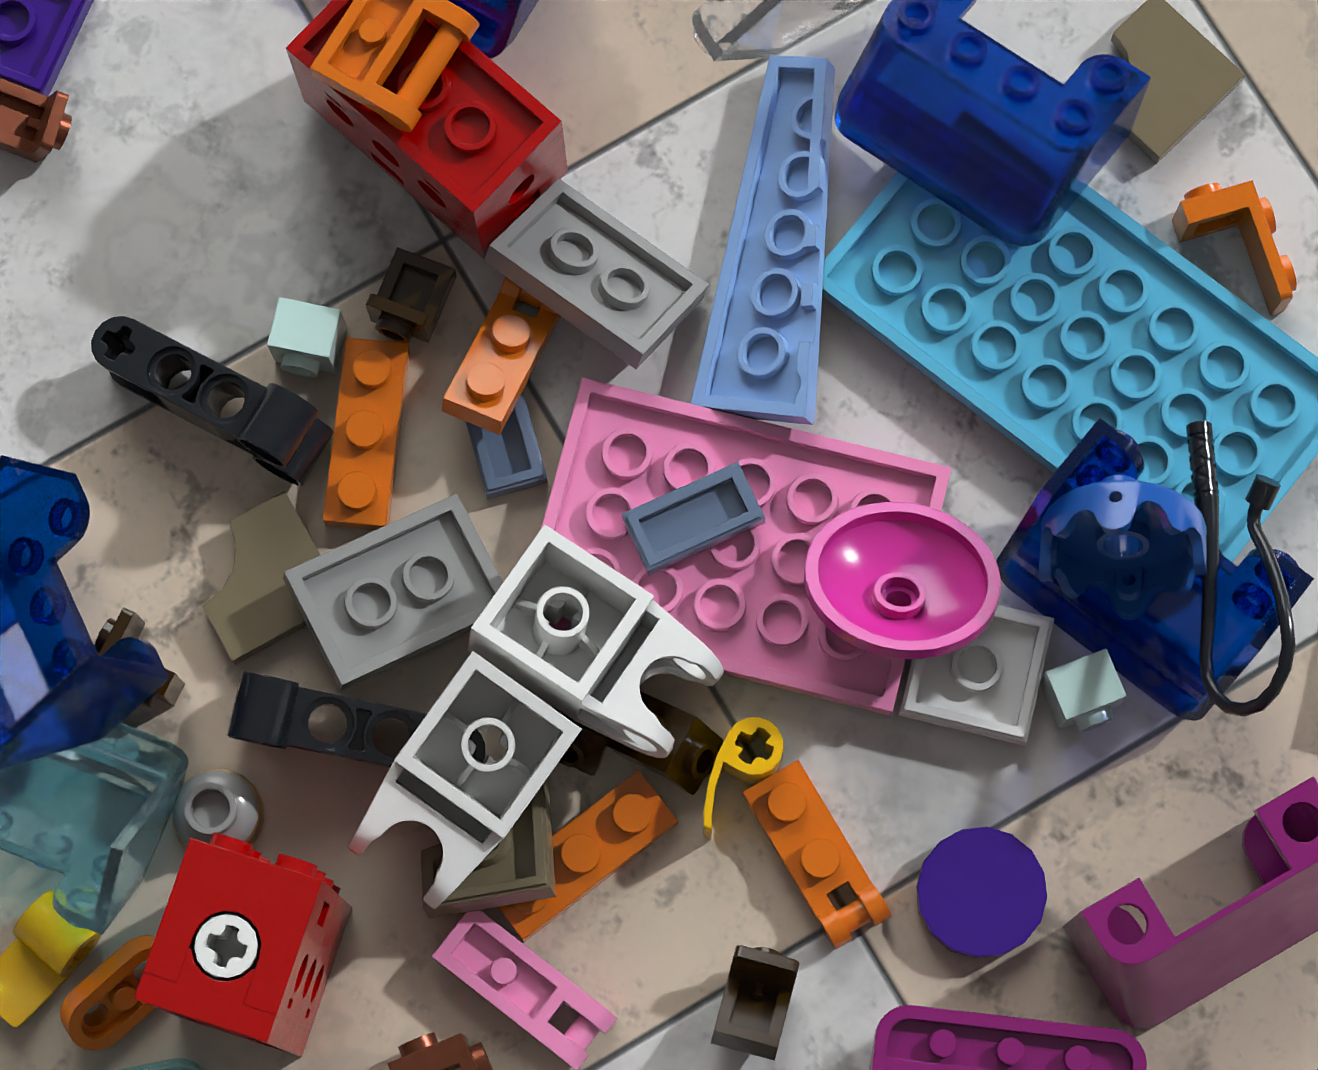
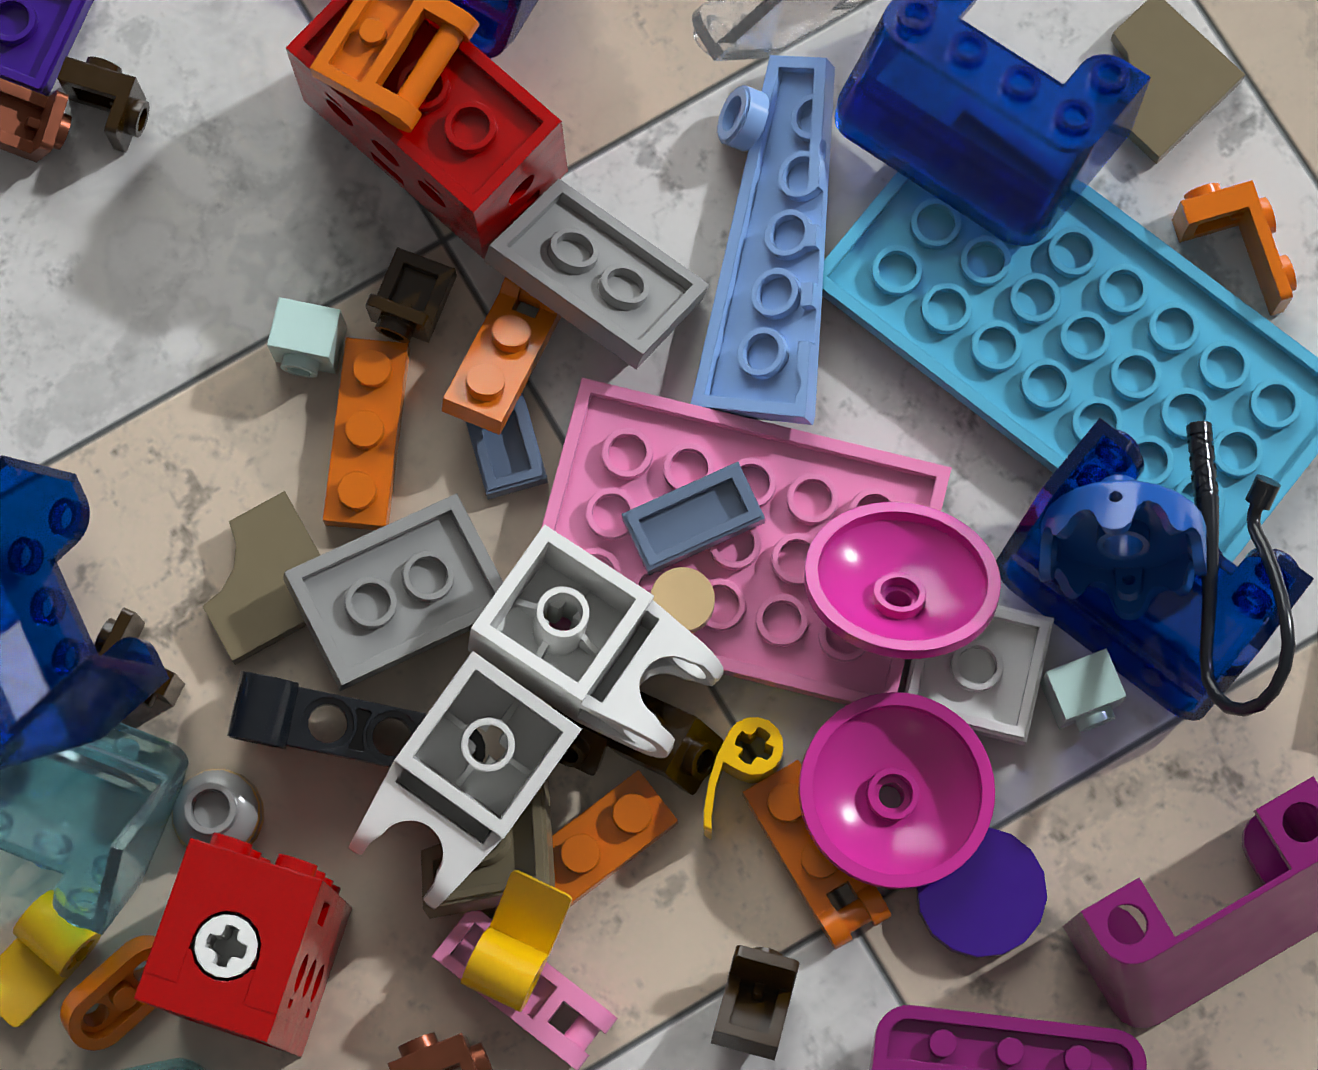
(105, 87): none -> dark brown bracket
(271, 426): black piece -> none
(517, 941): none -> yellow panel
(685, 596): none -> tan tile
(743, 118): none -> light blue tile
(931, 763): none -> dark pink dish

